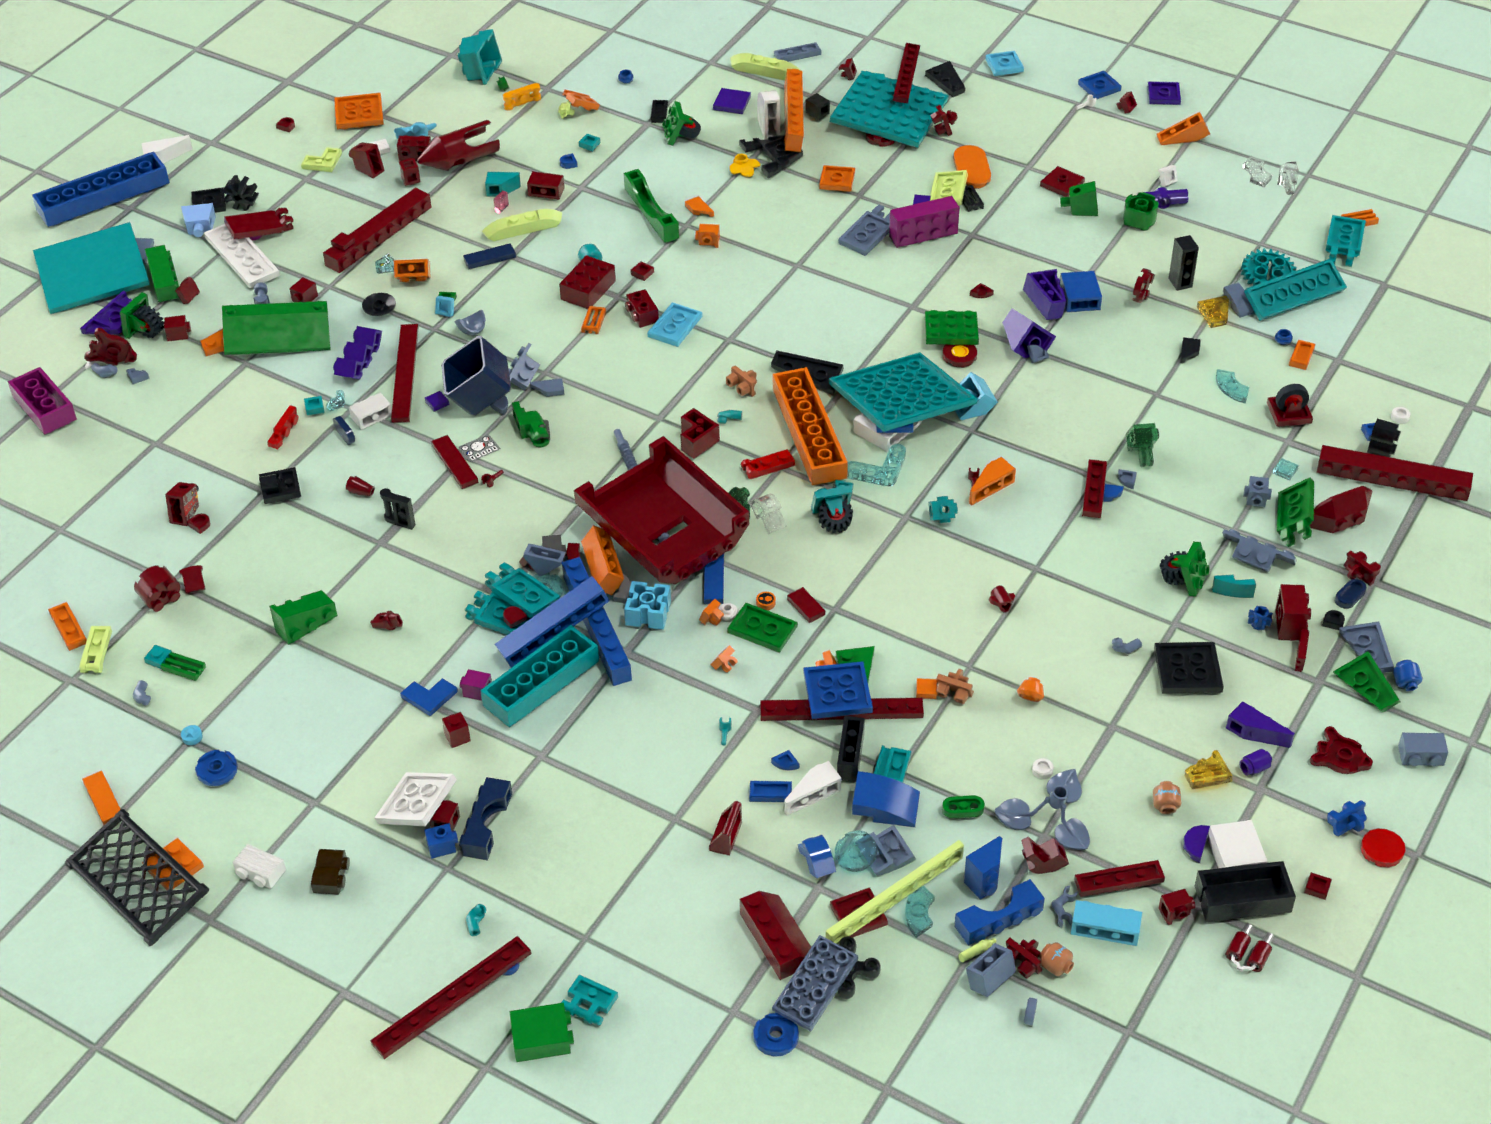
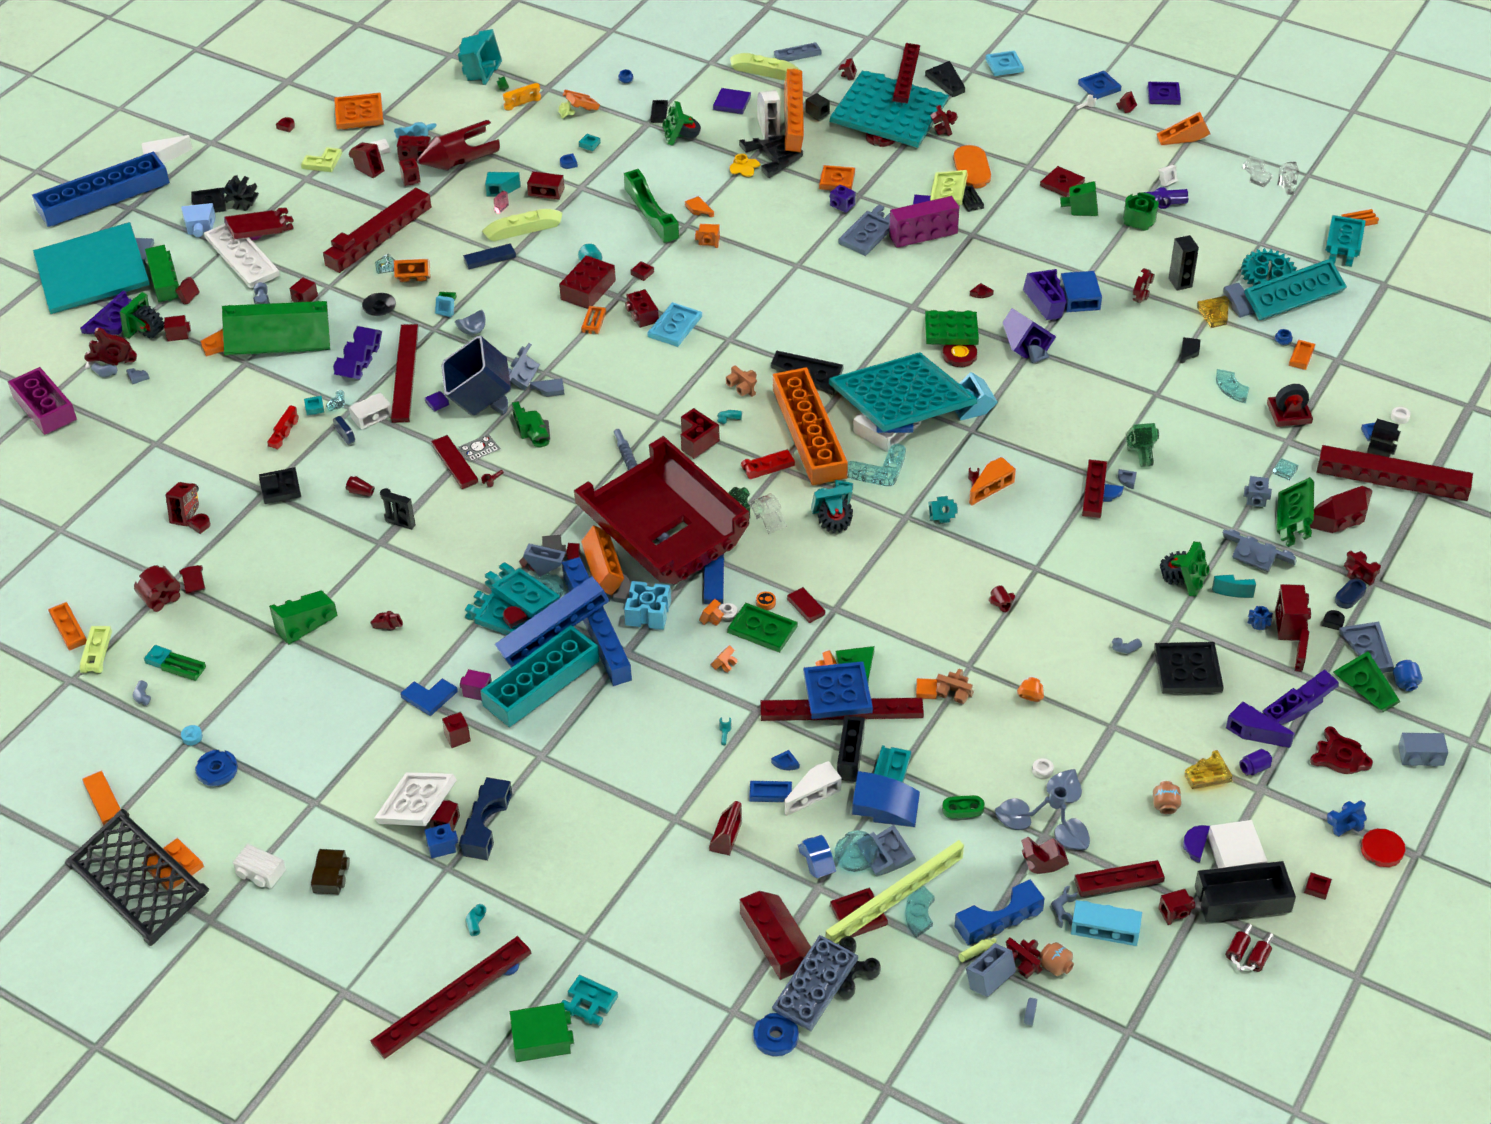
(842, 198): none -> dark purple brick
(983, 868): blue slope -> none
(1304, 699): none -> dark purple slope

